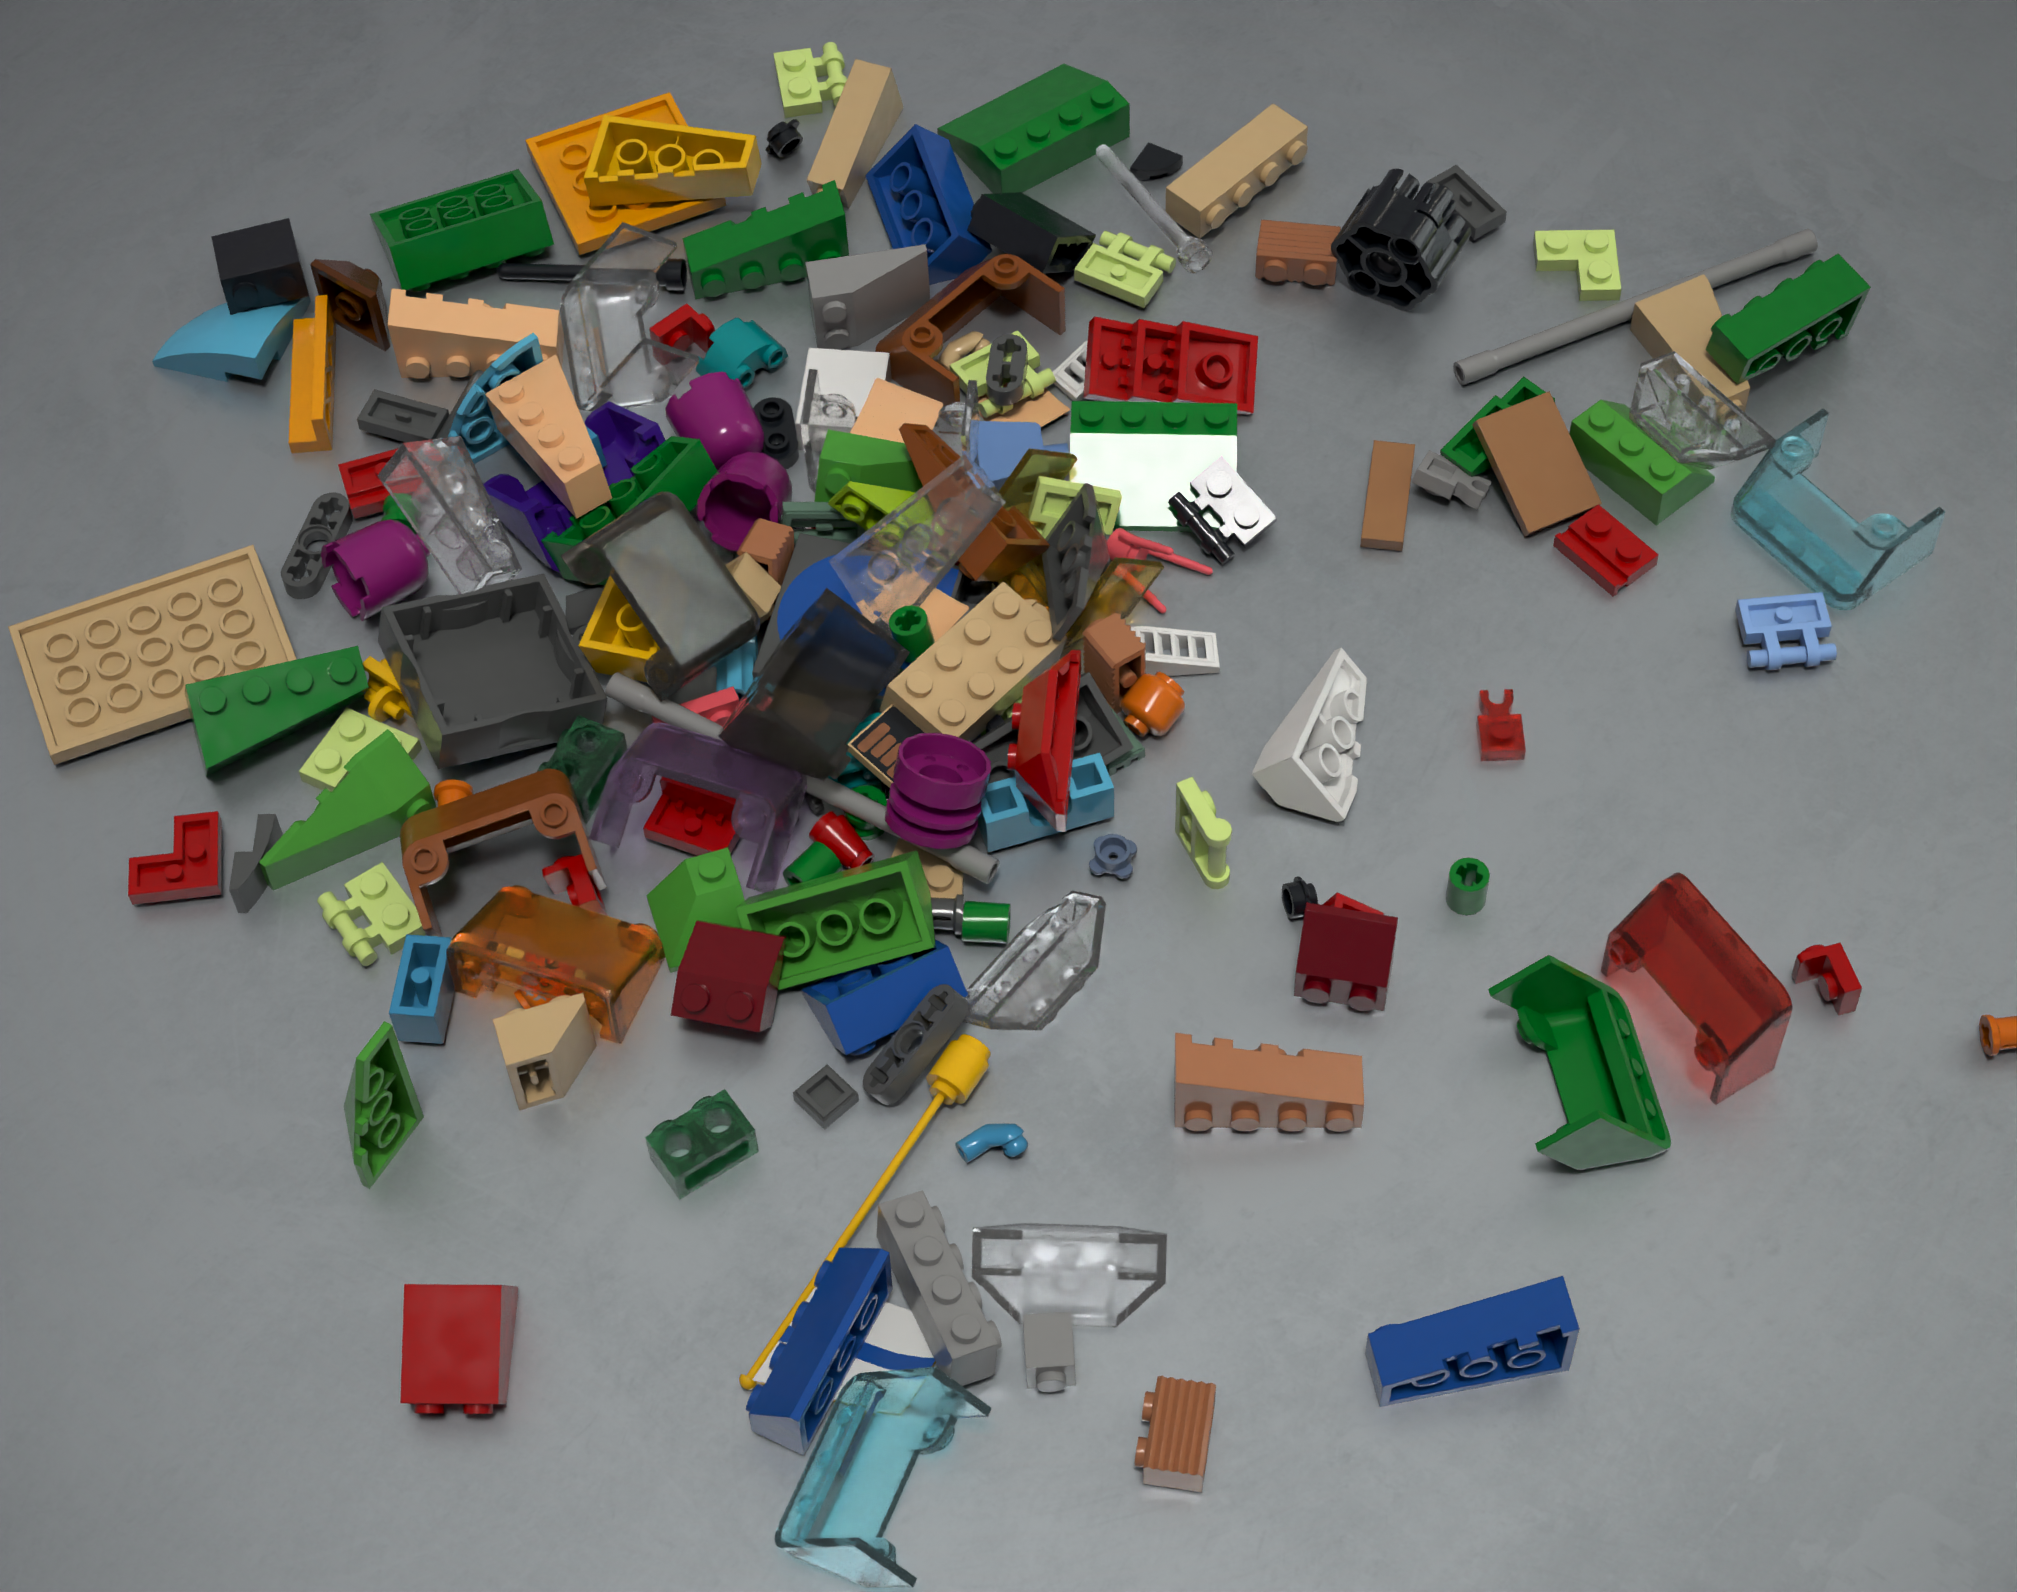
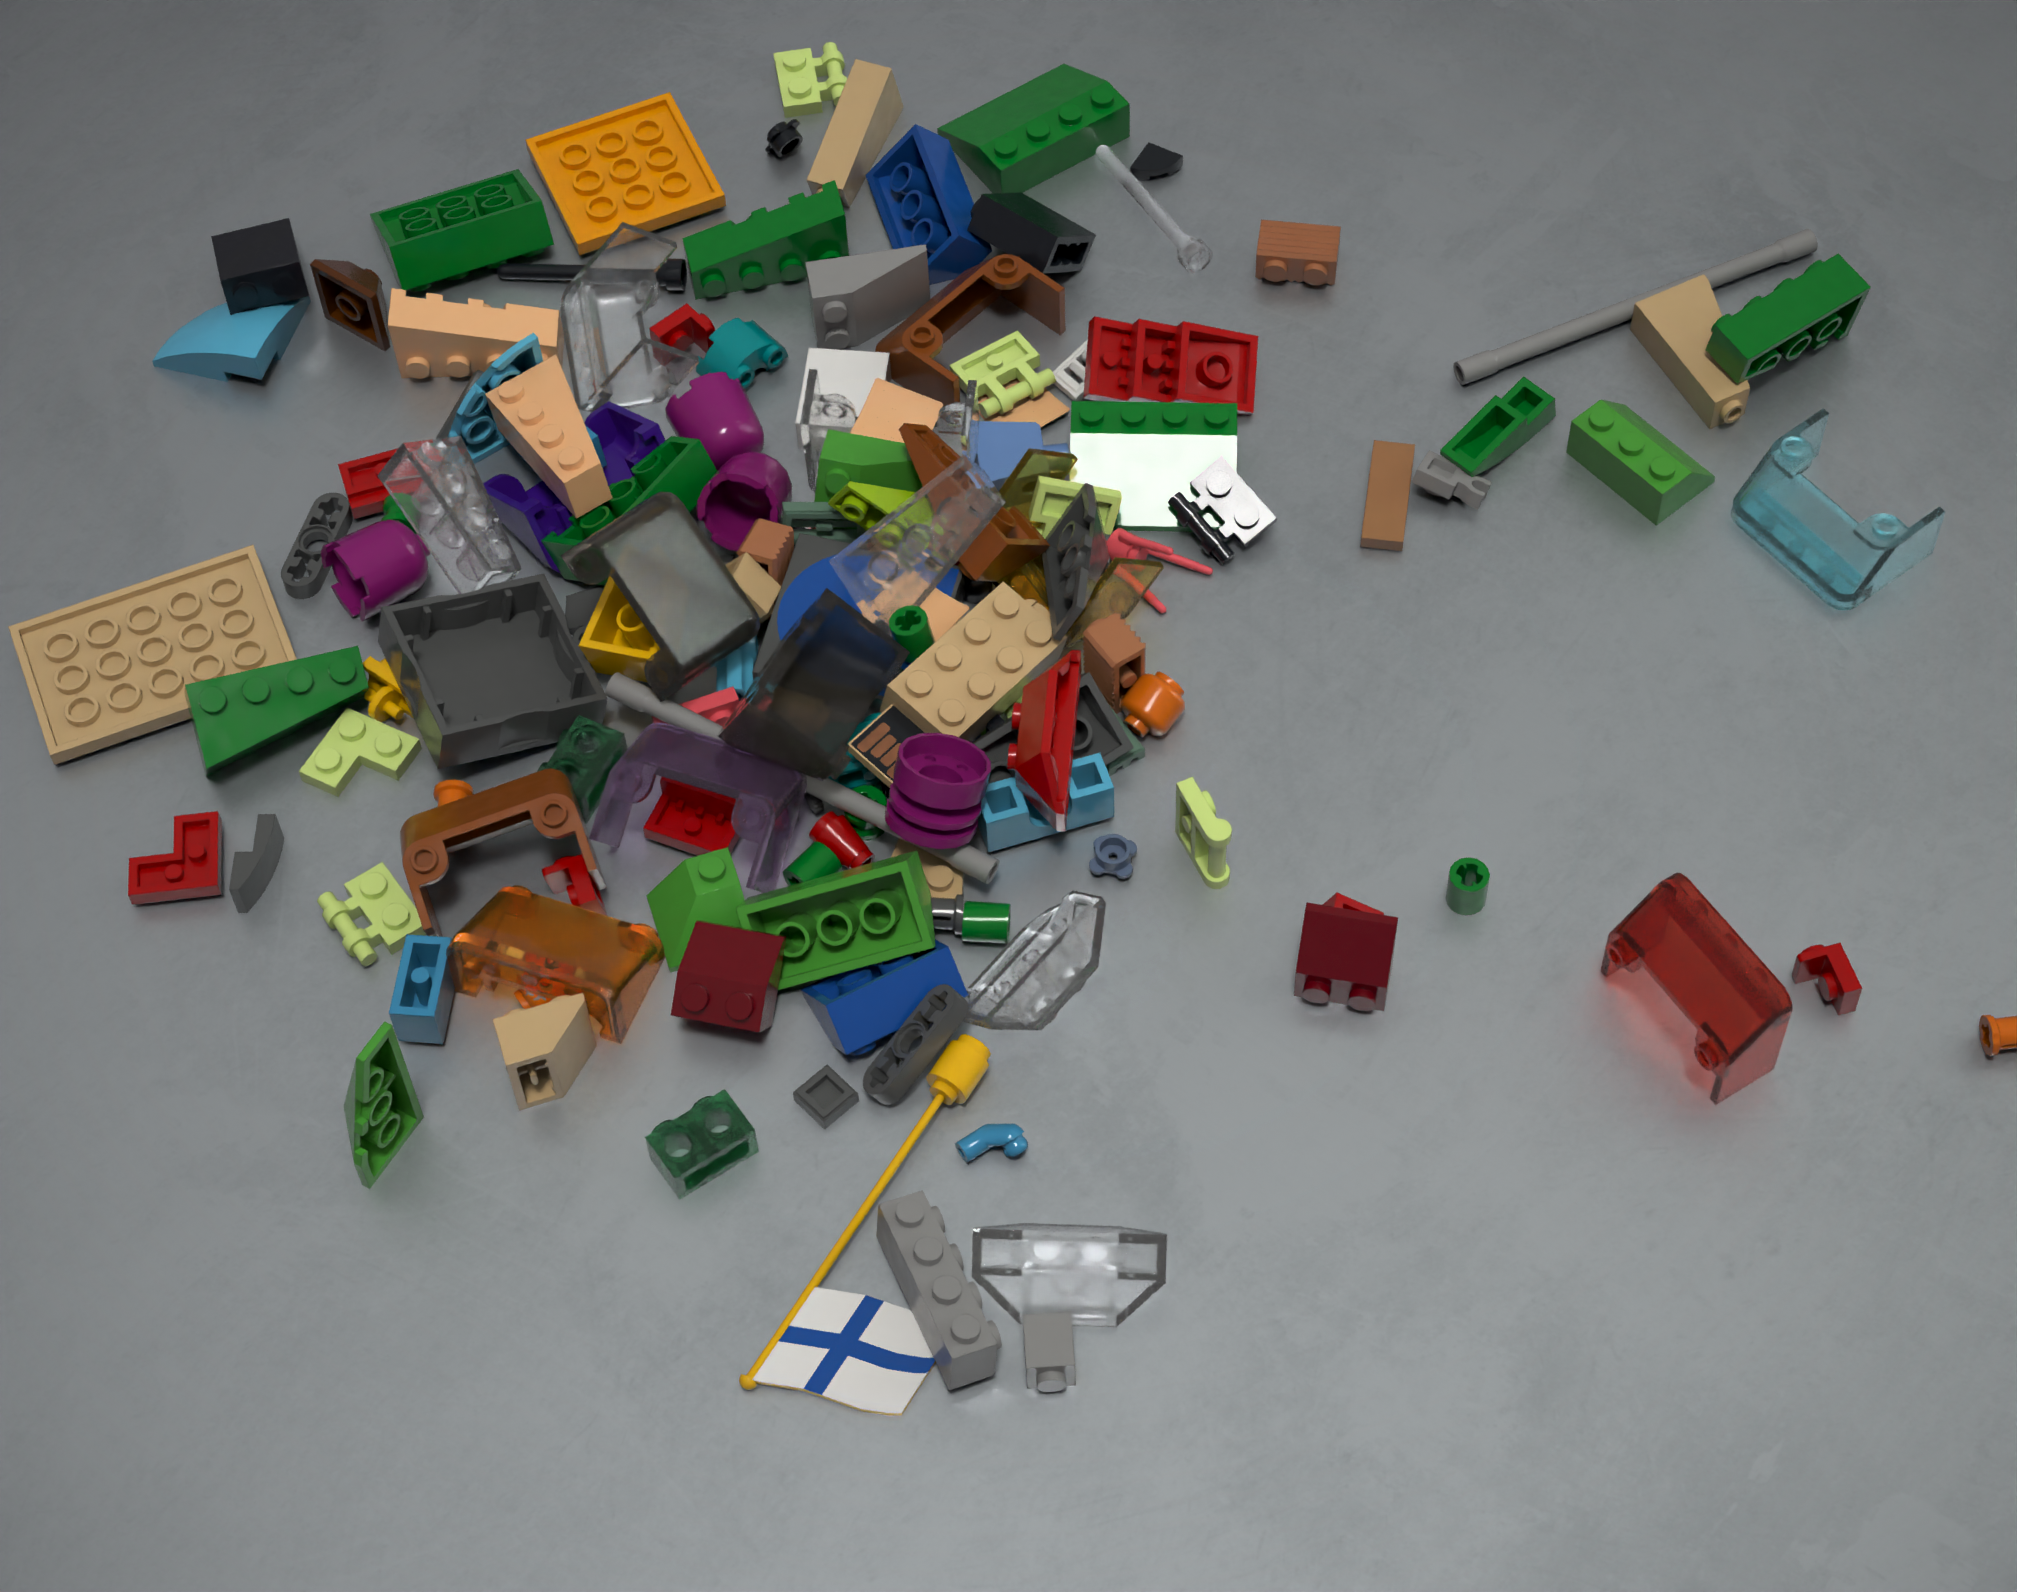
(313, 380): light orange fence -> none
(356, 816): bright green wedge -> none
(401, 417): dark grey plate -> none
(457, 1346): red slope -> none
(668, 162): yellow wedge -> none
(778, 428): black plate -> none
(821, 1347): blue slope -> none
(863, 1466): clear light blue windscreen -> none
(961, 347): tan arm -> none
(1000, 369): dark grey beam -> none
(1120, 275): yellowish green plate -> none
(1175, 639): white slope -> none
(1178, 1433): nougat brick -> none
(1236, 171): tan brick -> none
(1265, 1087): nougat wedge -> none
(1296, 895): black plate -> none
(1314, 747): white wedge -> none
(1399, 244): black piece -> none
(1471, 201): dark grey plate -> none
(1475, 1344): blue wedge -> none
(1498, 731): clear red plate -> none
(1536, 463): medium nougat tile -> none
(1586, 252): yellowish green plate -> none
(1594, 1064): green windscreen -> none
(1605, 550): red plate -> none
(1692, 416): clear wedge -> none
(1782, 619): light blue plate -> none

